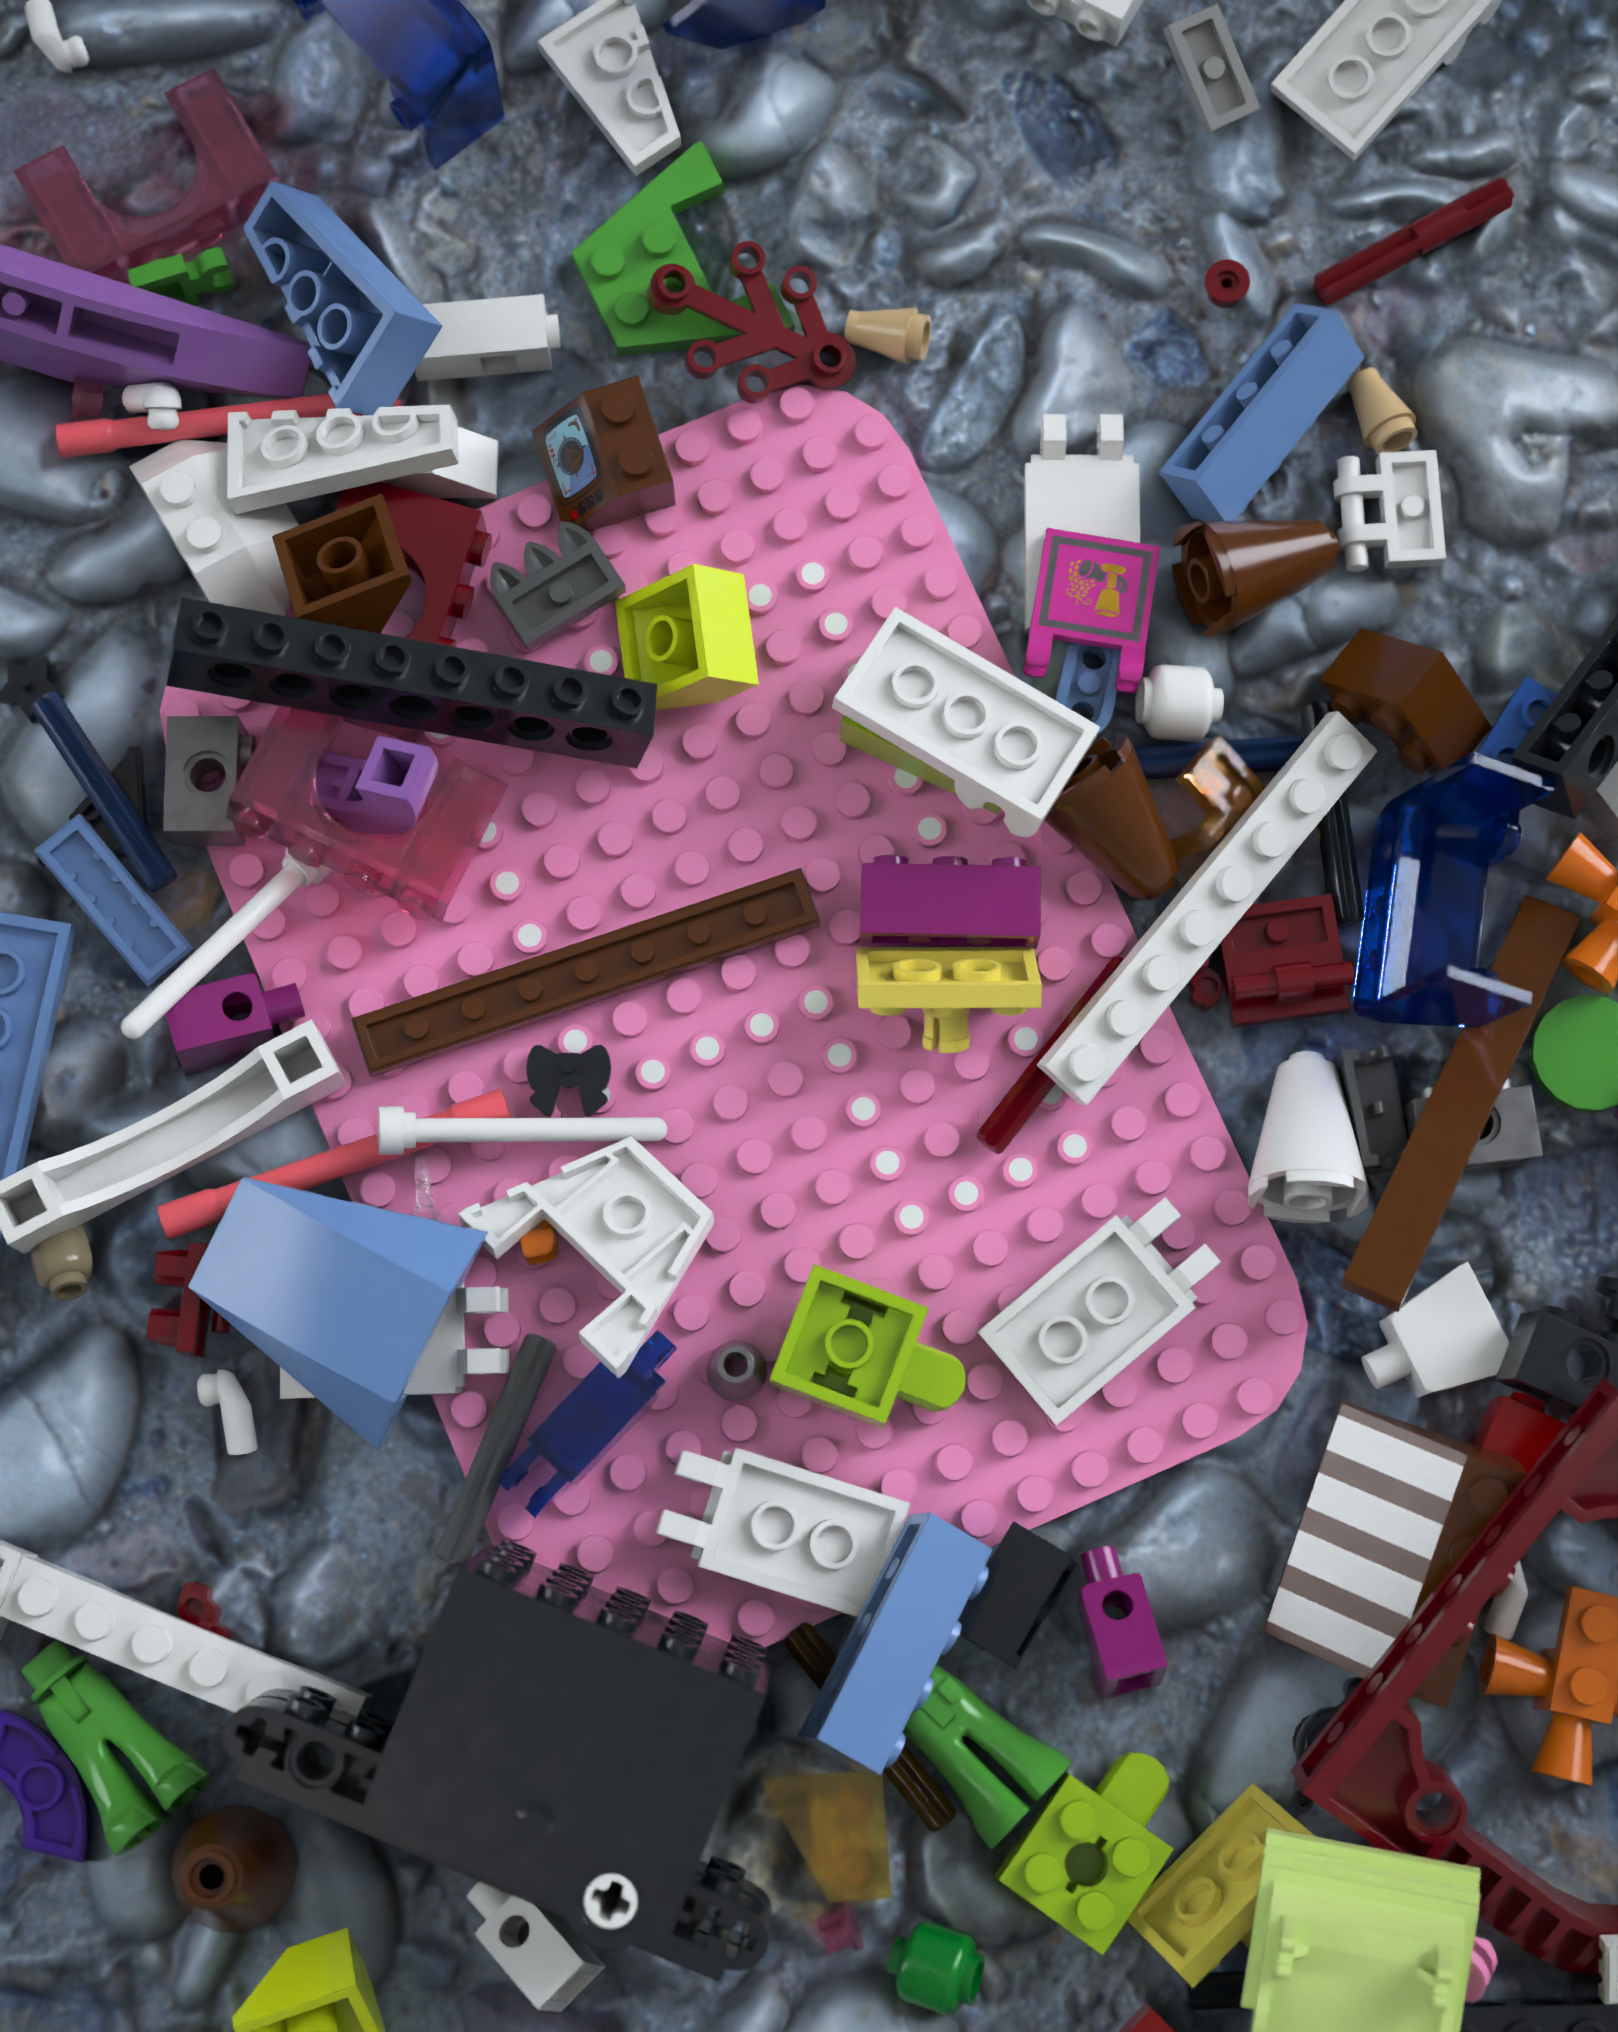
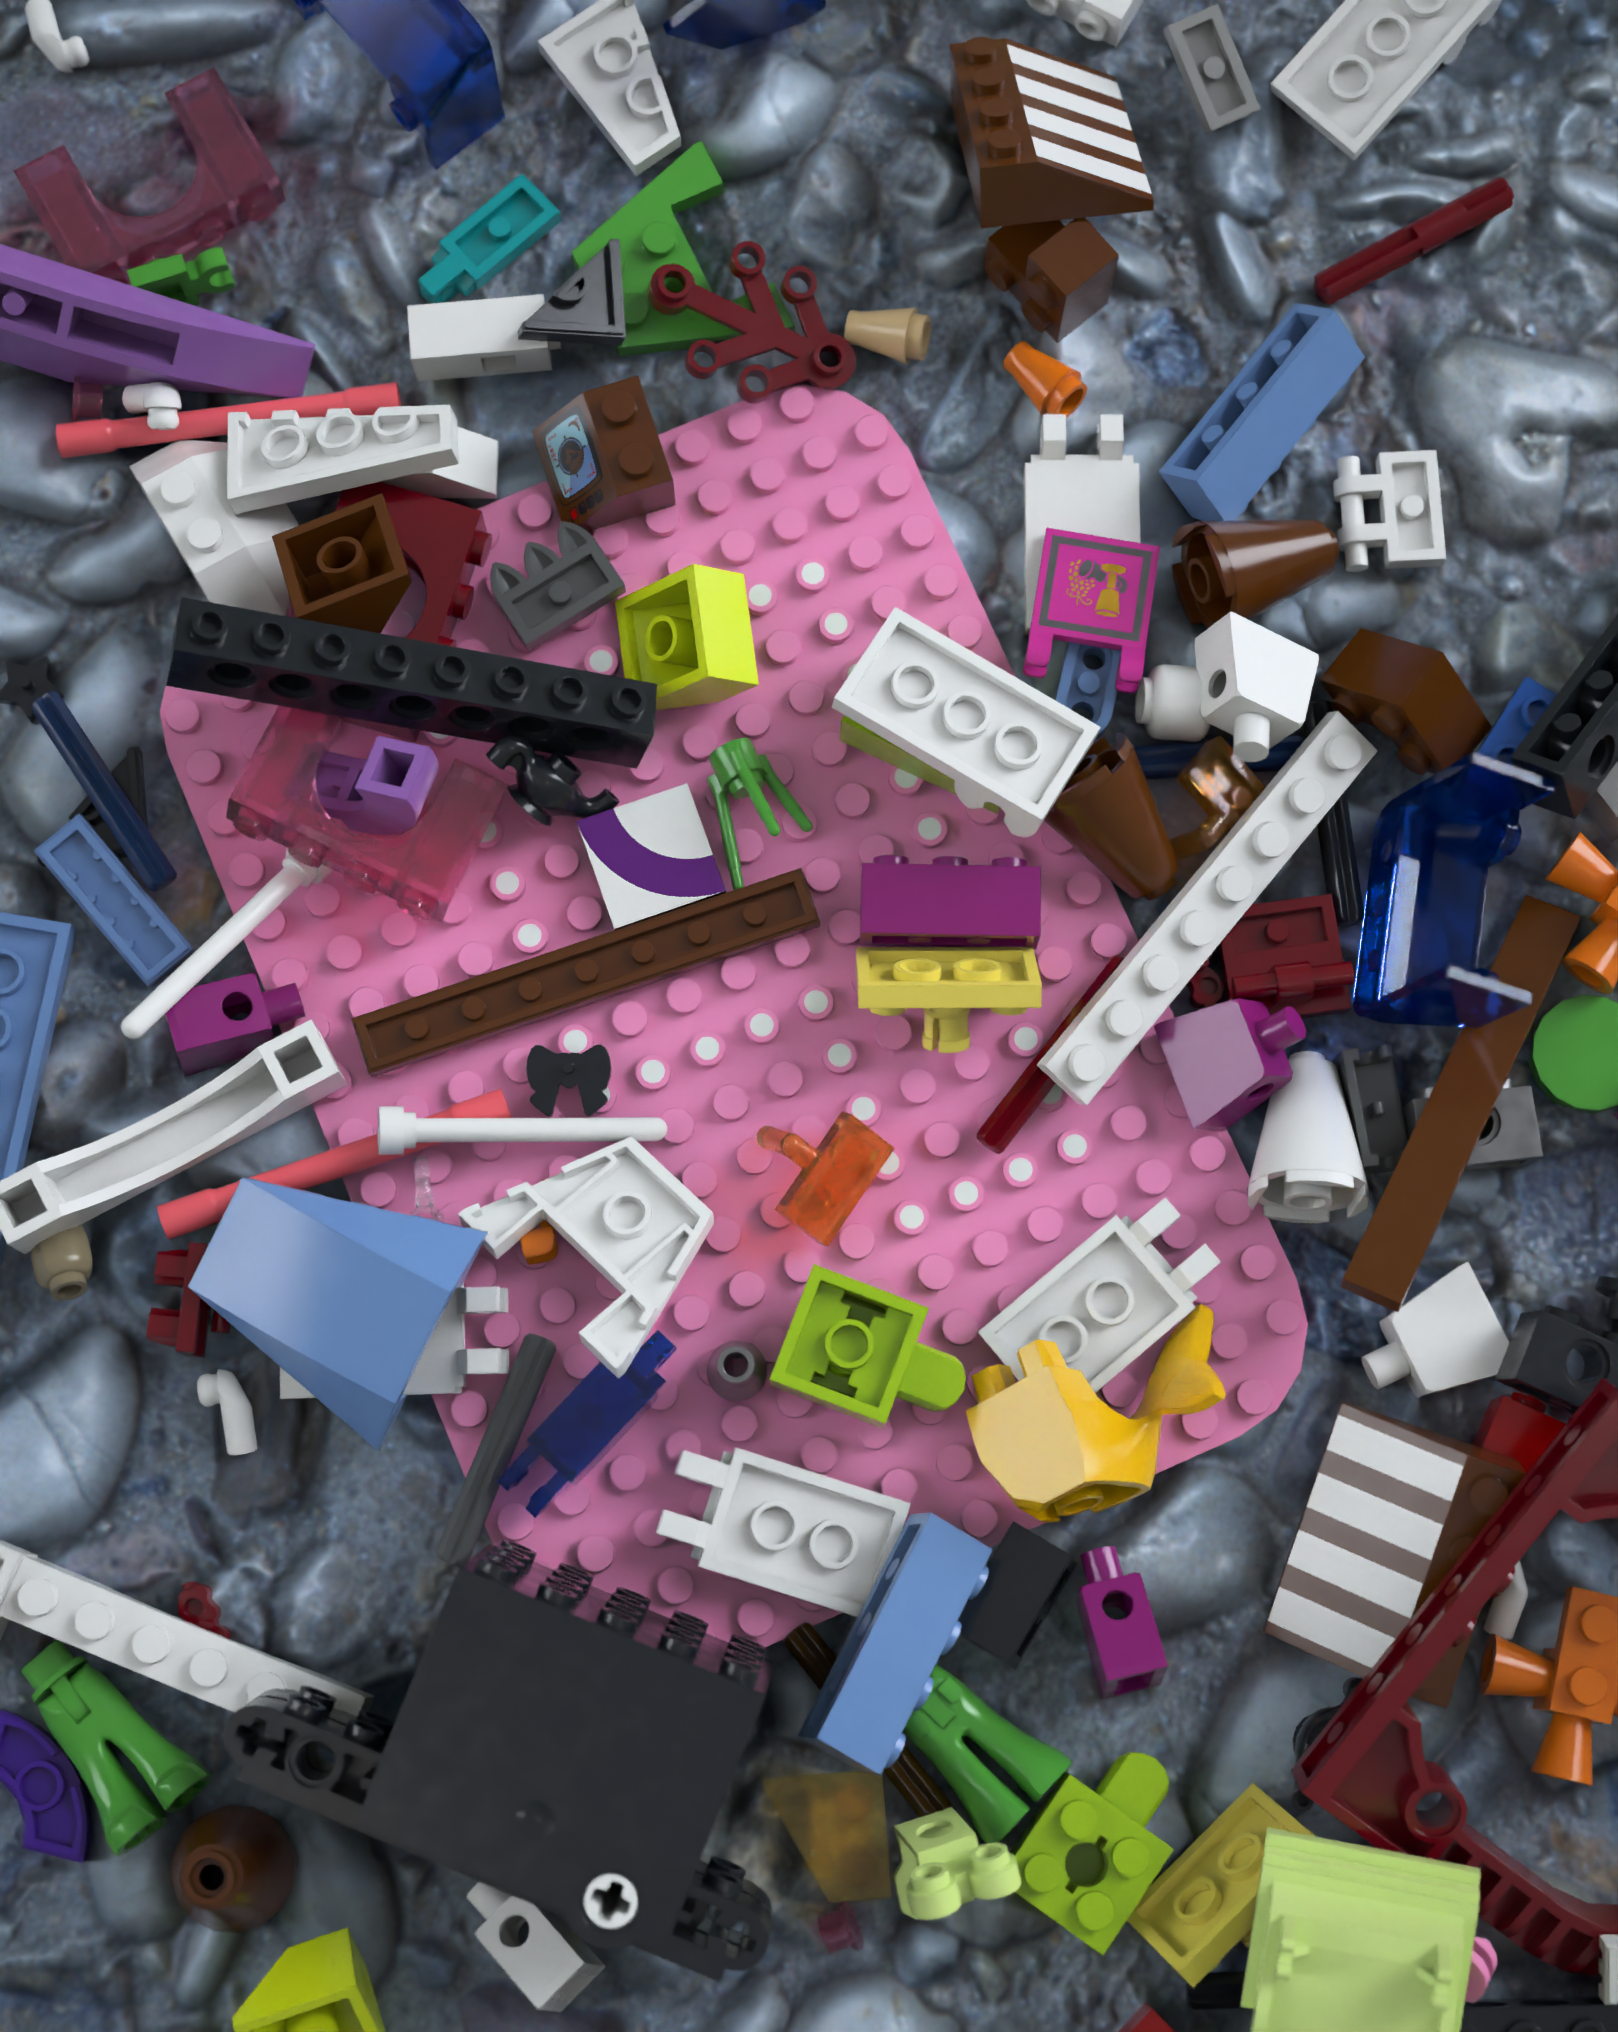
(192, 750): flat silver brick -> none
(350, 306): medium blue wedge -> none
(489, 241): none -> teal hinge
(546, 783): none -> black piece
(585, 306): none -> tile
(651, 856): none -> tile
(743, 774): none -> bright green plant
(831, 1175): none -> clear orange plate
(936, 1967): green head -> none
(947, 1867): none -> yellowish green piece
(1042, 136): none -> reddish brown slope
(1046, 381): none -> orange cone
(1053, 271): none -> reddish brown brick
(1067, 1450): none -> yellow hips
(1229, 275): dark red piece -> none
(1229, 1058): none -> torso
(1253, 684): none -> white torso
(1381, 414): tan cone -> none

